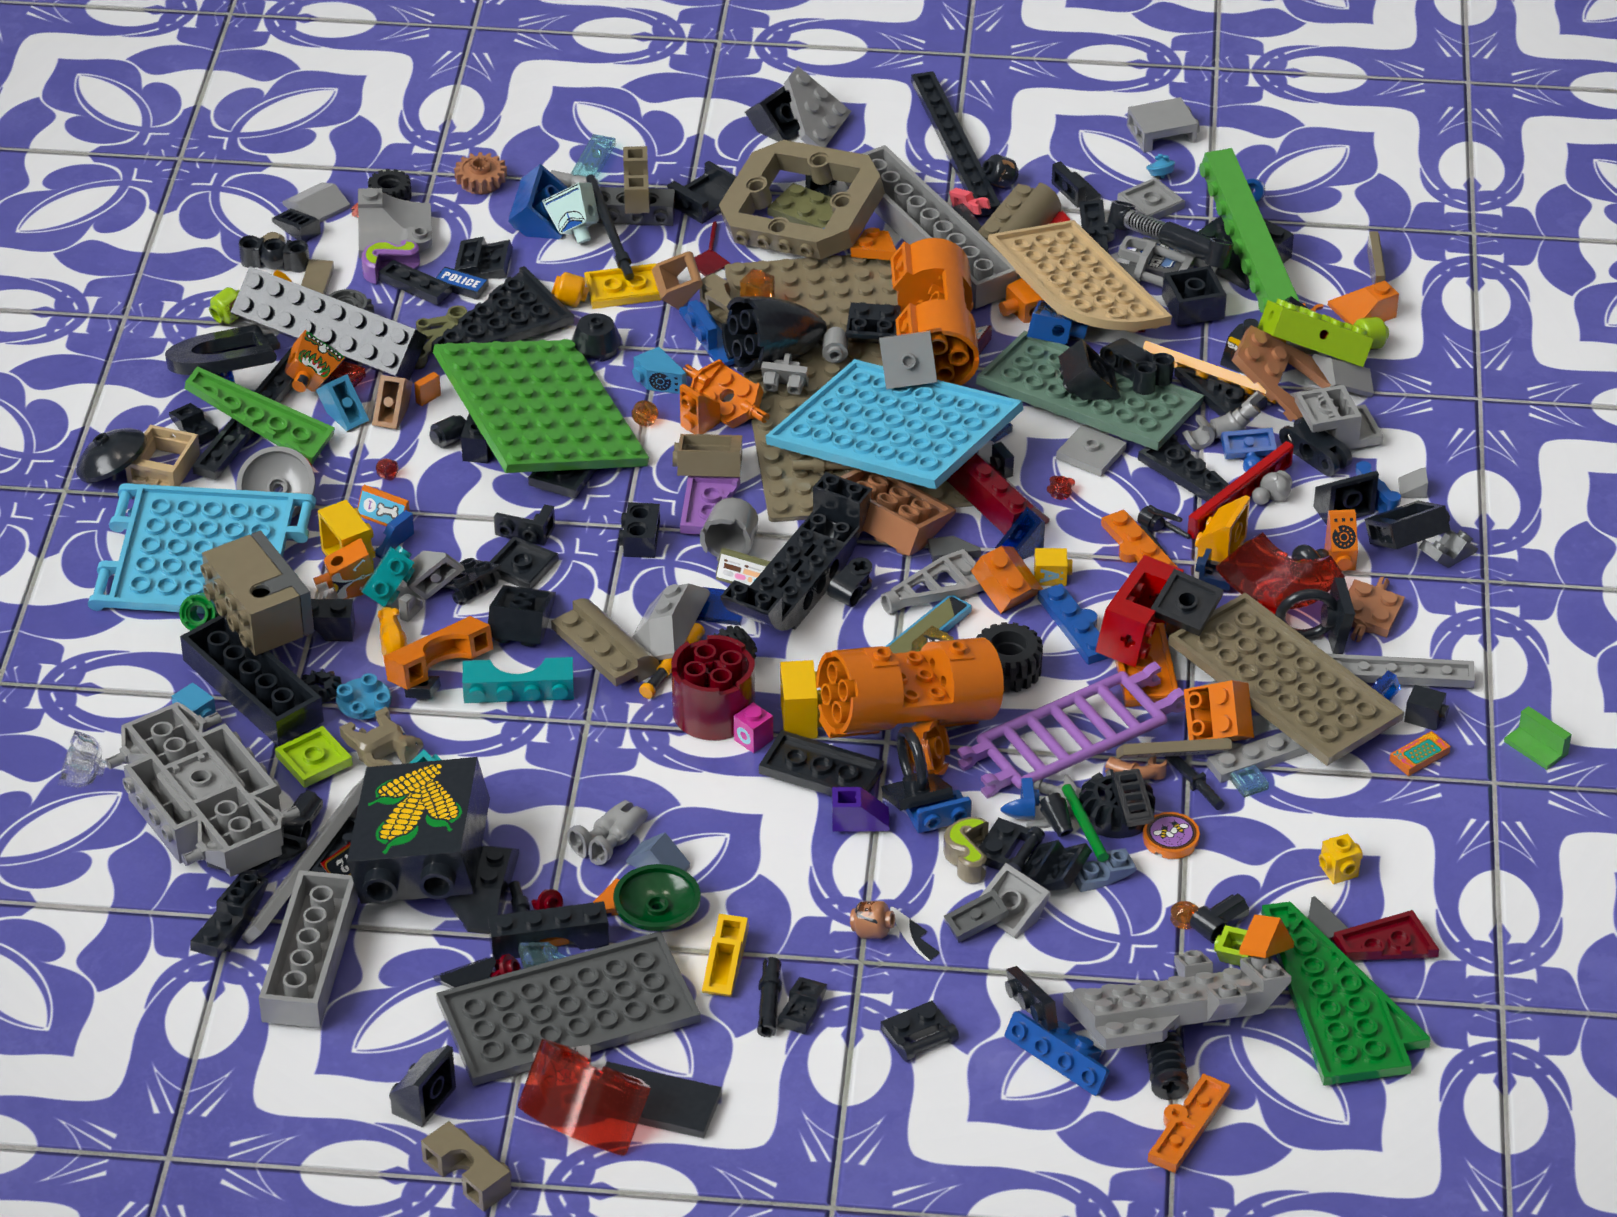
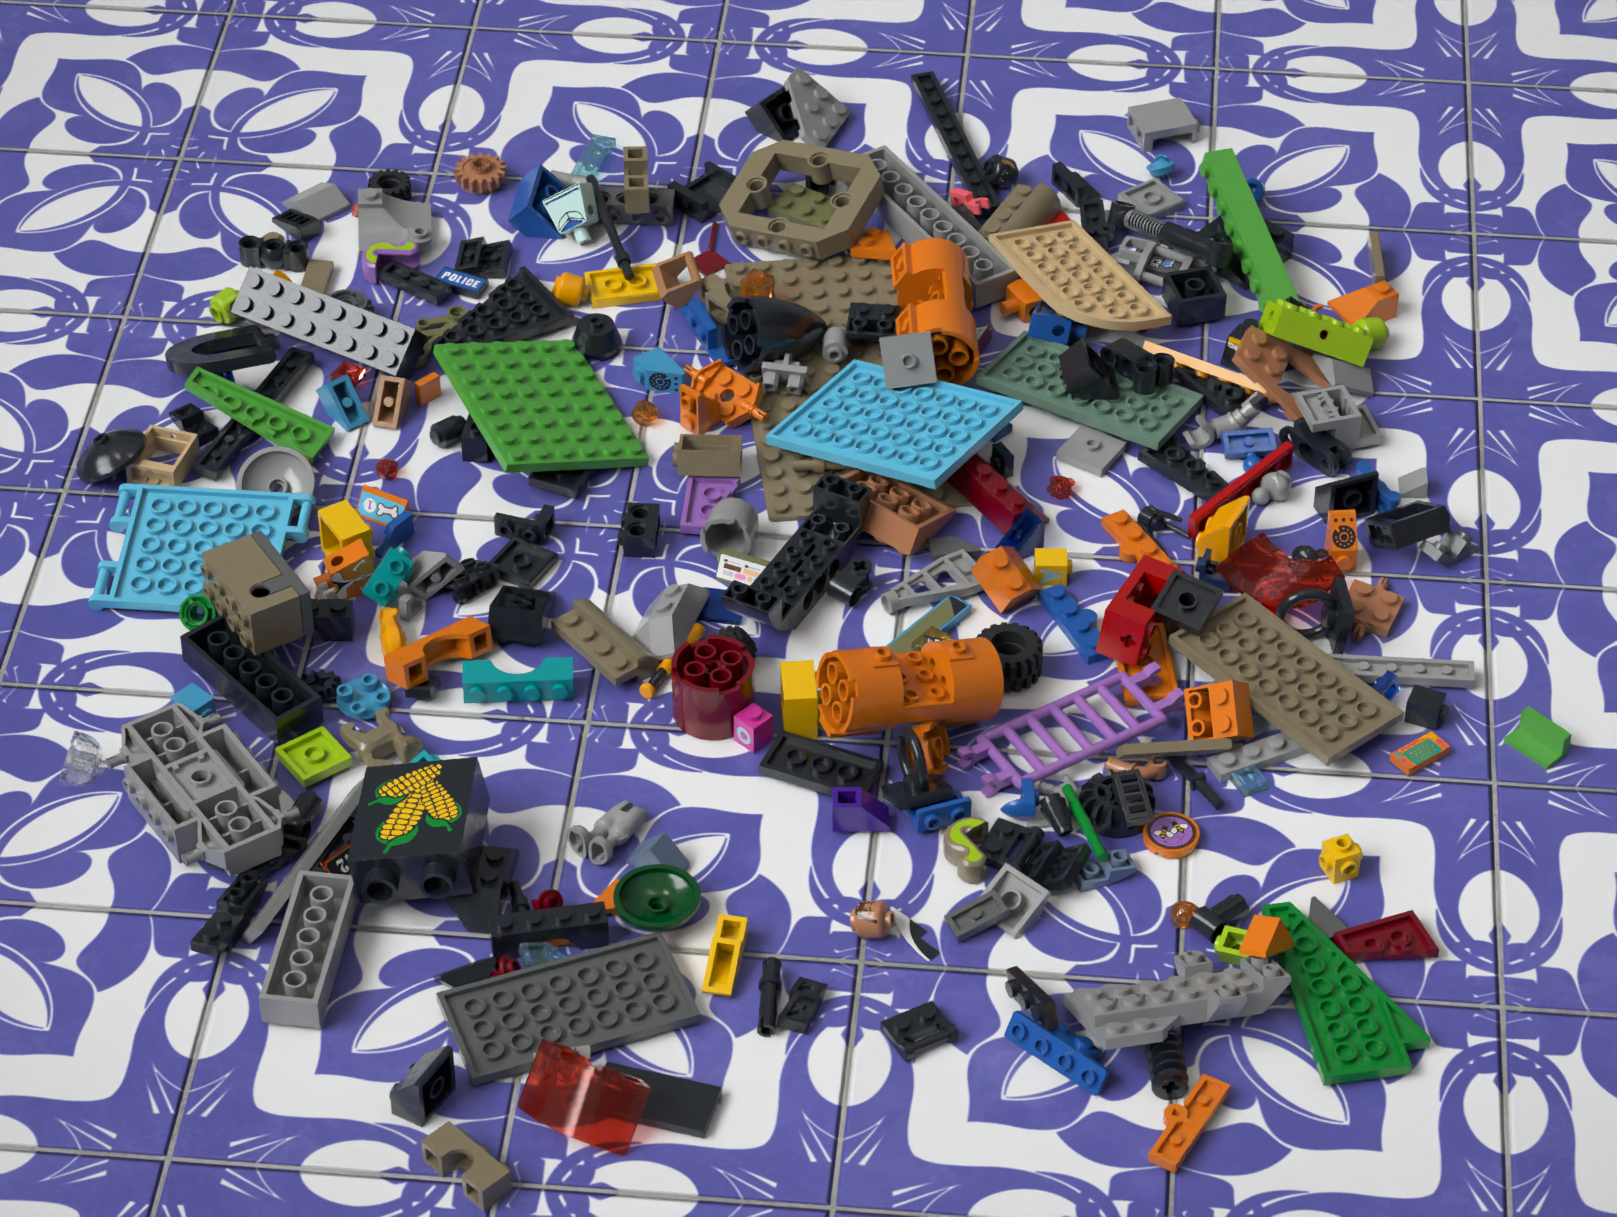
(311, 362): orange torso -> none

